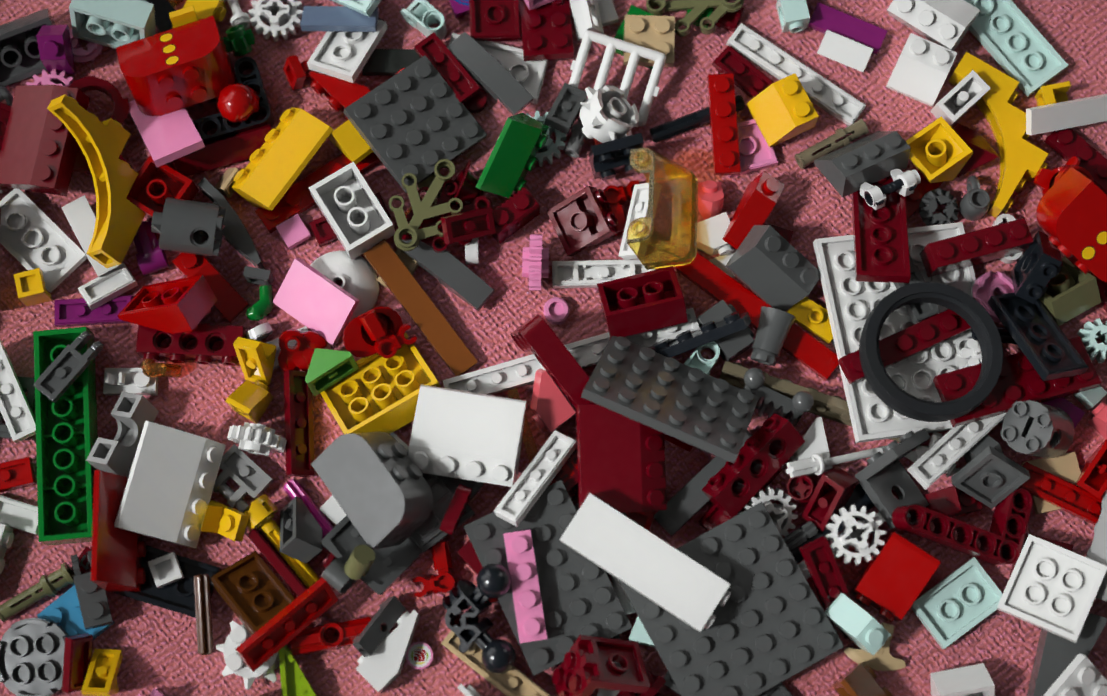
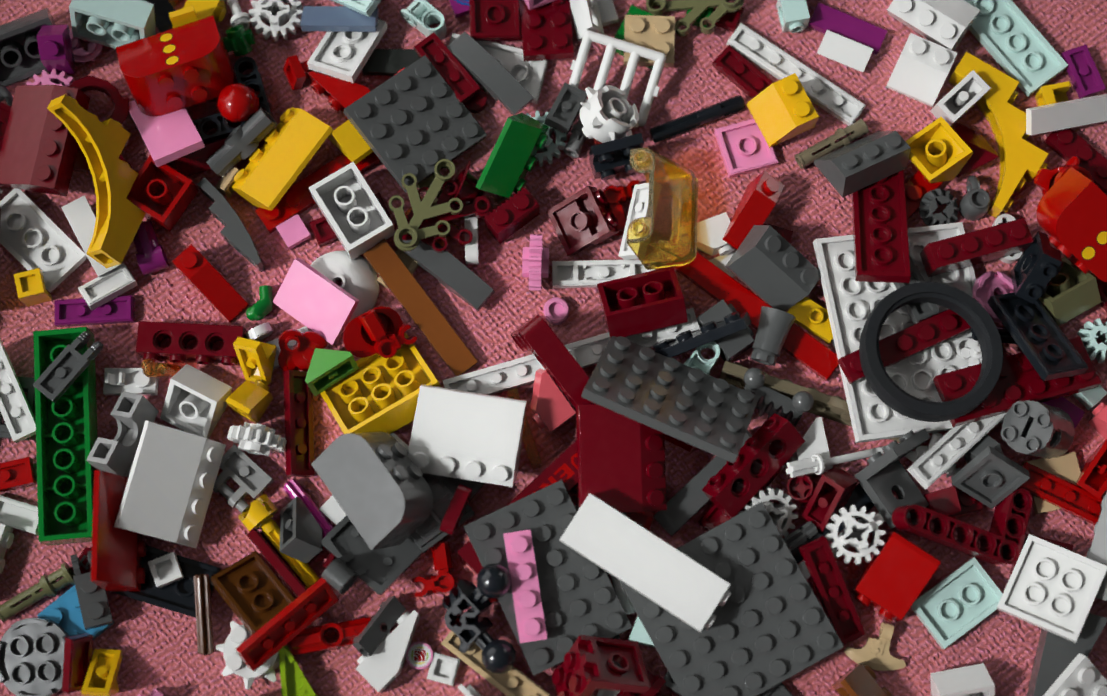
(171, 305): red slope -> none
(189, 227): dark grey cylinder -> none
(195, 401): none -> white slope
(224, 521): yellow slope -> none
(241, 142): none -> dark grey piece
(258, 276): dark grey tile -> none
(359, 562): olive piece -> none
(443, 669): none -> white tile
(468, 225): dark red plate -> none
(535, 478): white tile -> none
(710, 198): coral plate -> none
(723, 124): red plate -> none
(857, 624): light aqua slope -> none
(903, 184): white piece -> none
(1083, 72): none -> magenta plate

